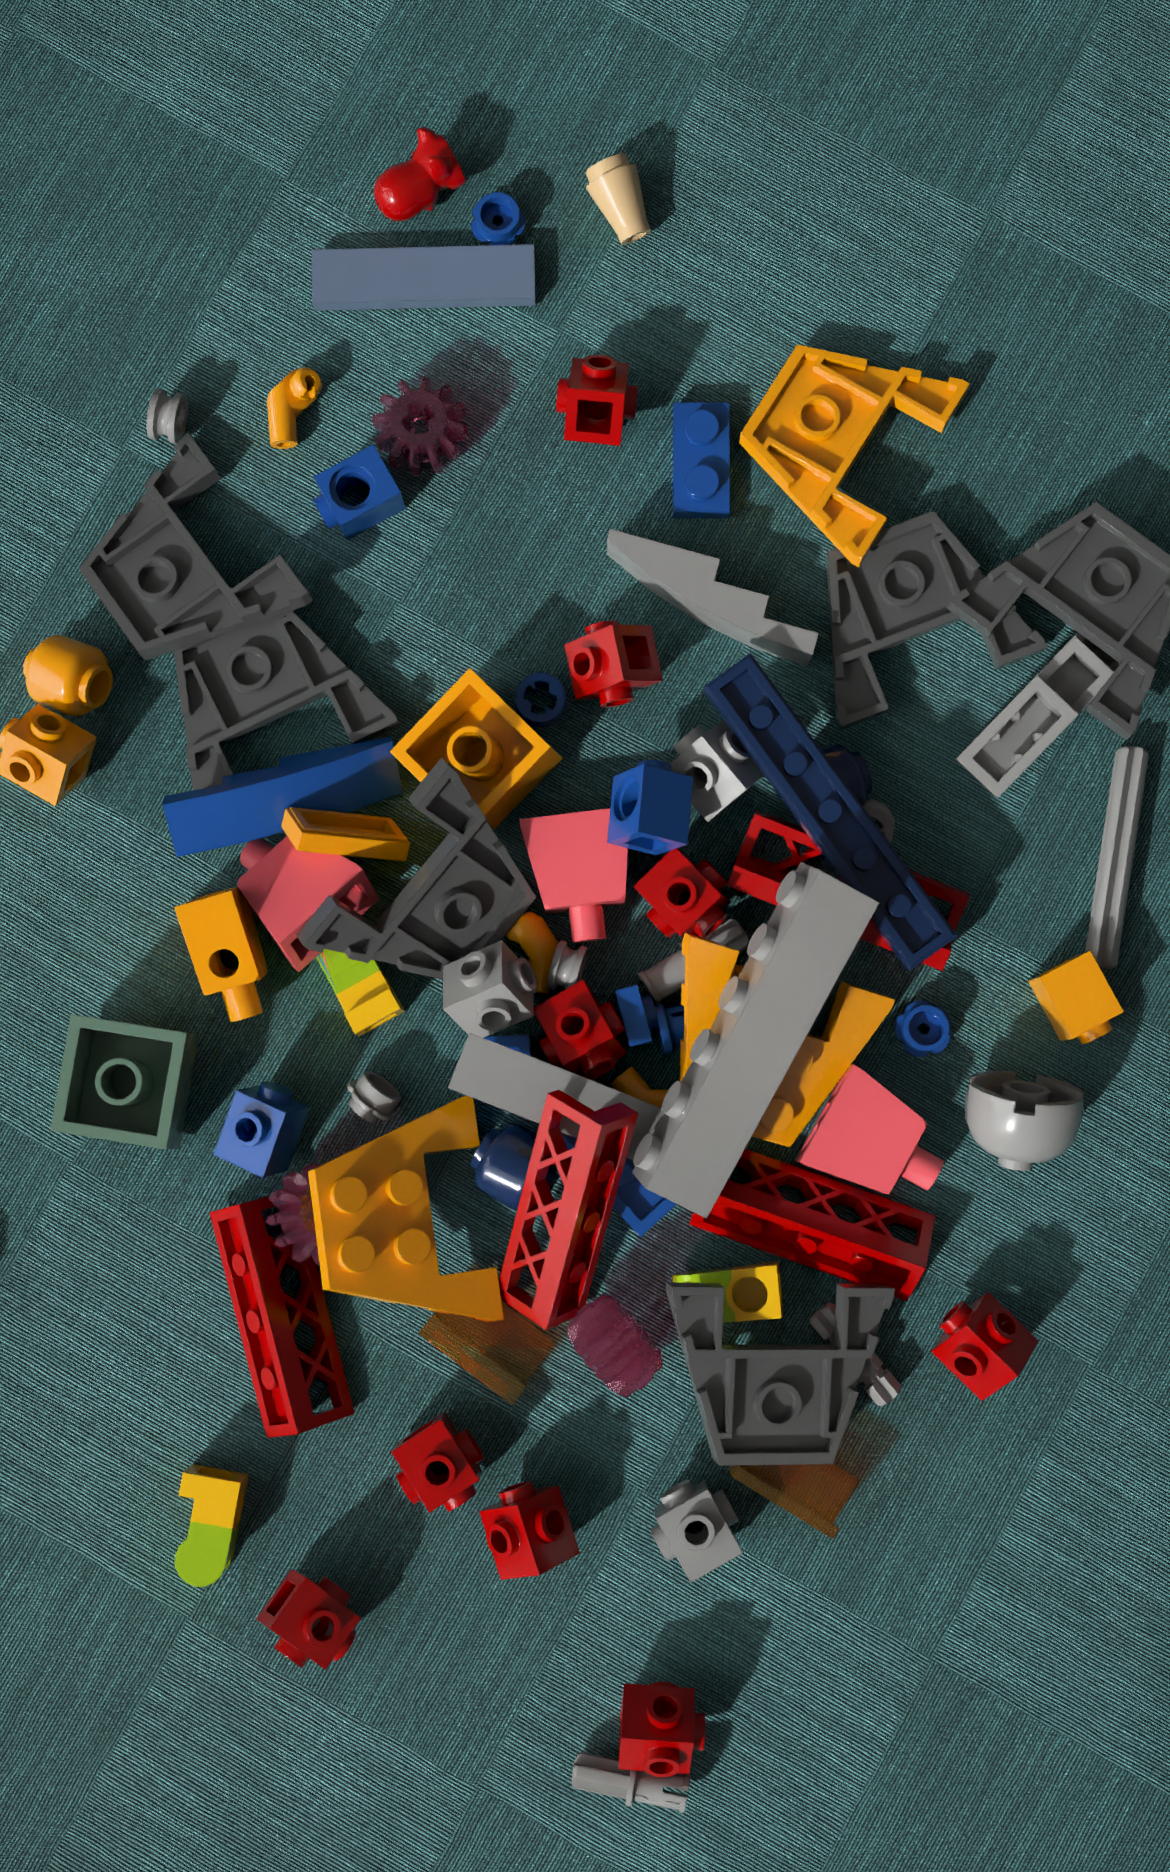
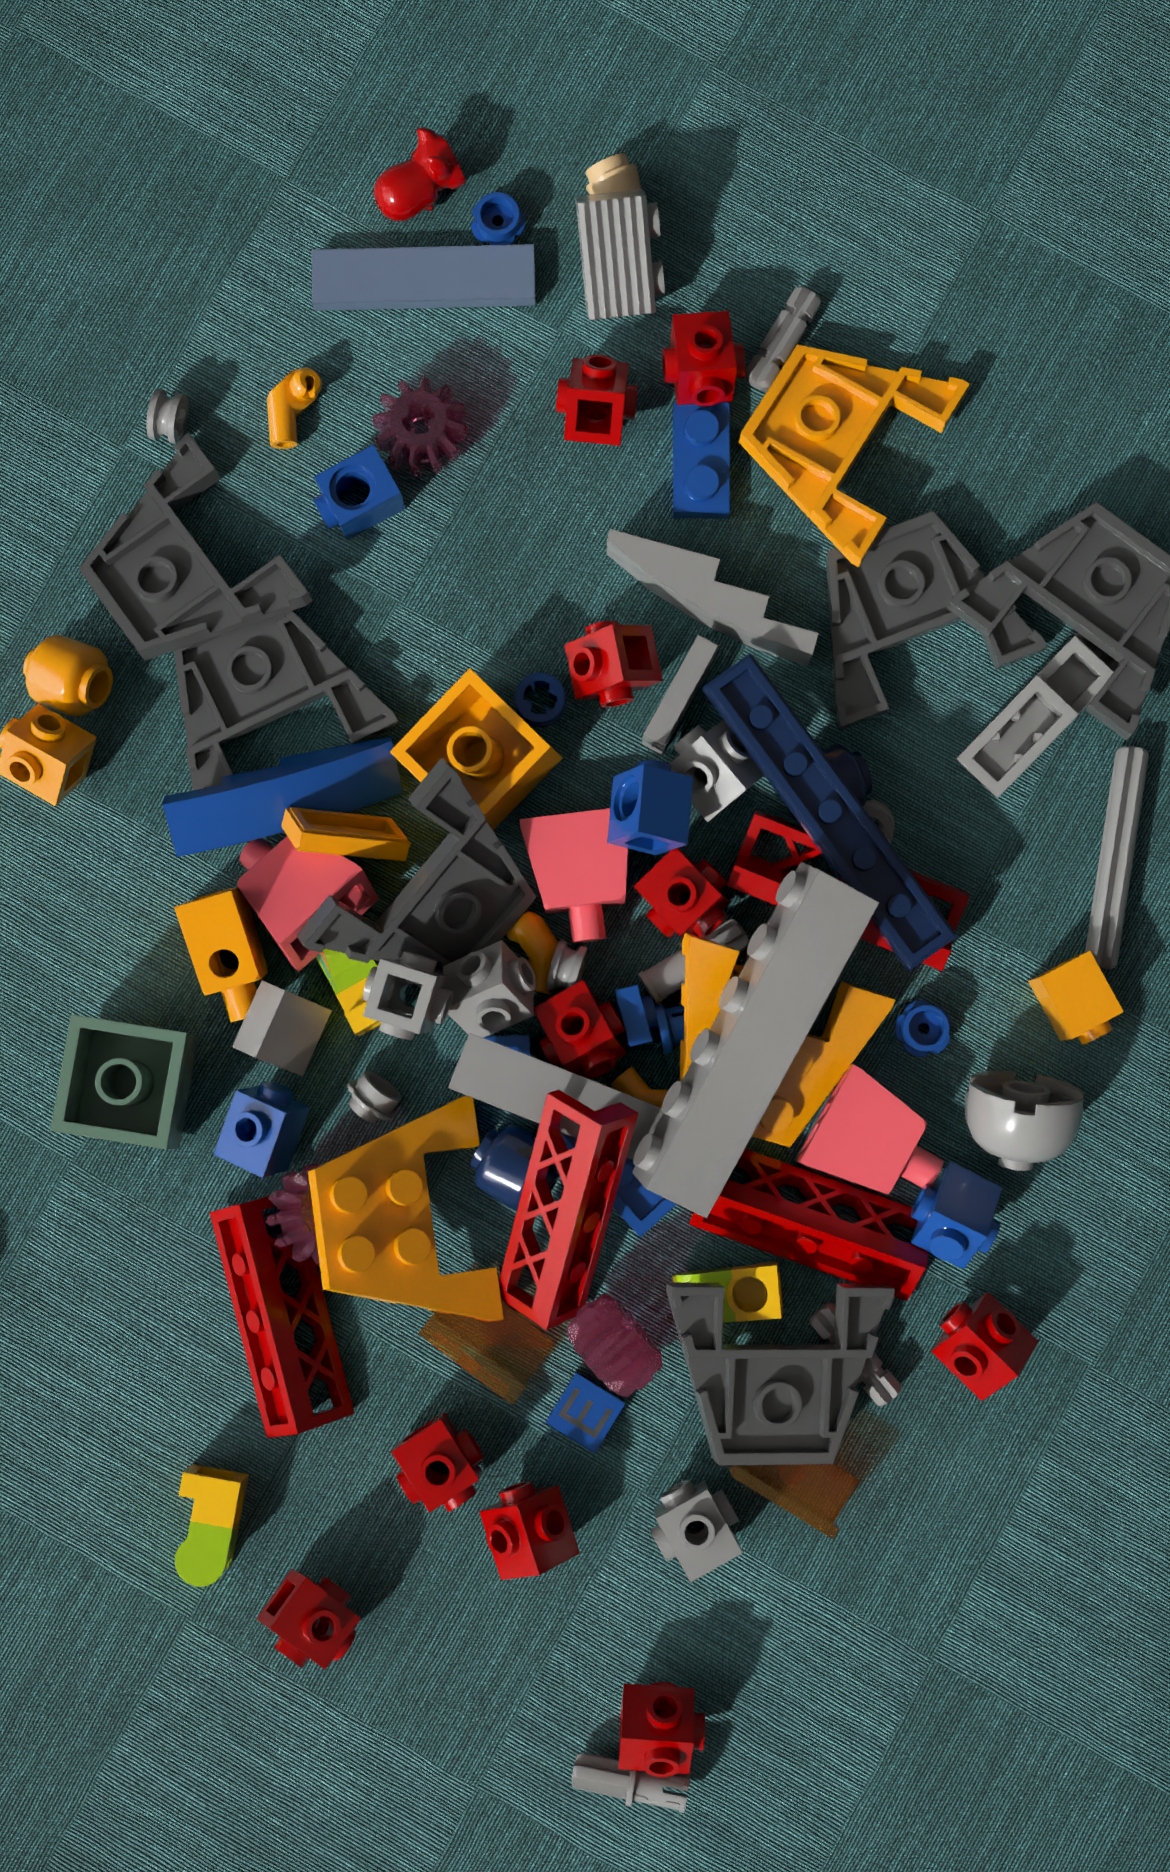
(281, 1028): none -> light grey piece
(387, 1001): none -> light grey brick
(585, 1412): none -> blue tile
(617, 253): none -> light grey brick
(679, 694): none -> light grey tile
(703, 358): none -> red brick
(782, 338): none -> light grey axle
(956, 1215): none -> blue brick

